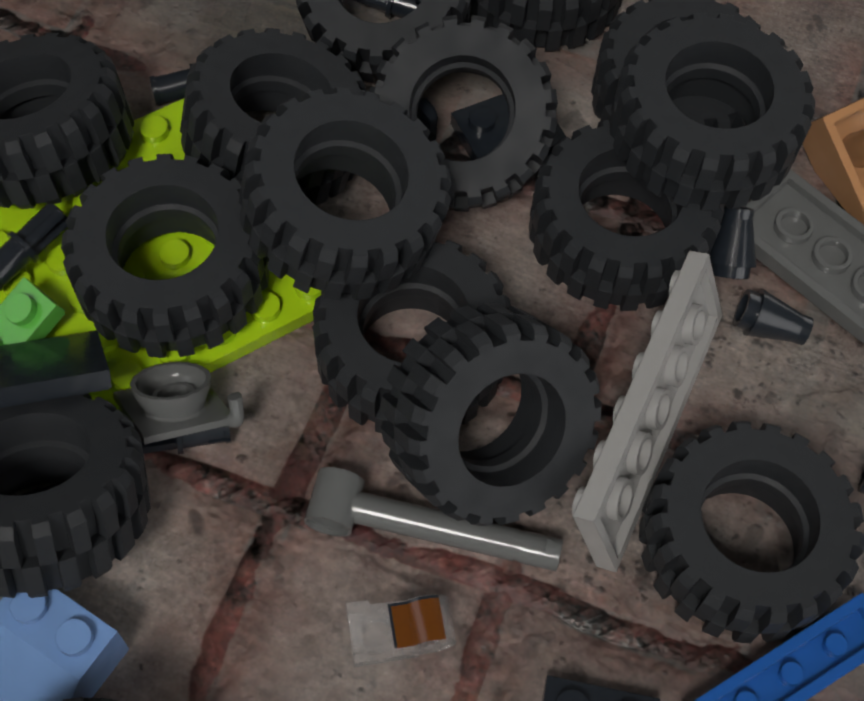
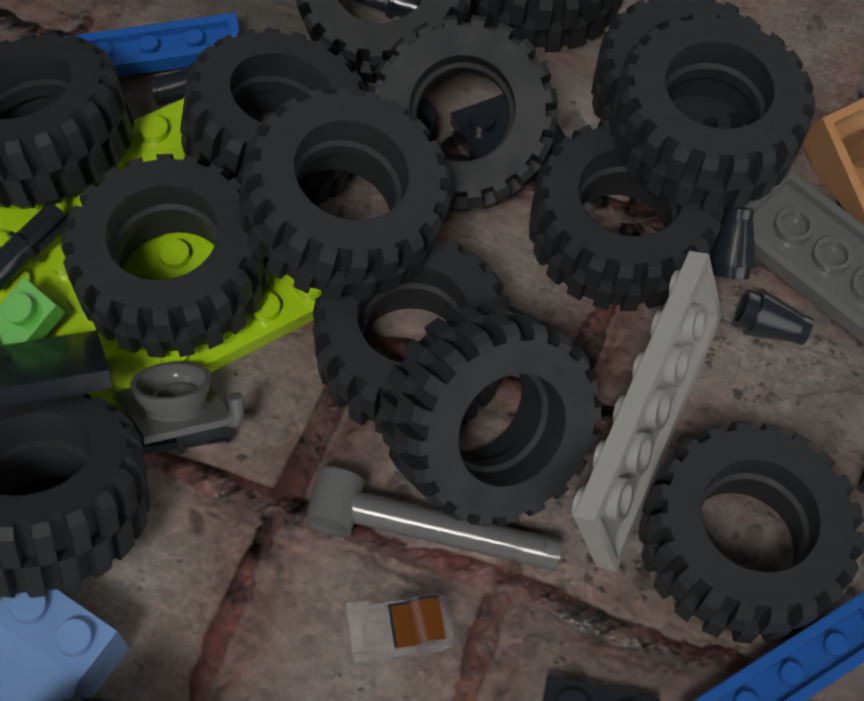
(162, 44): none -> blue plate

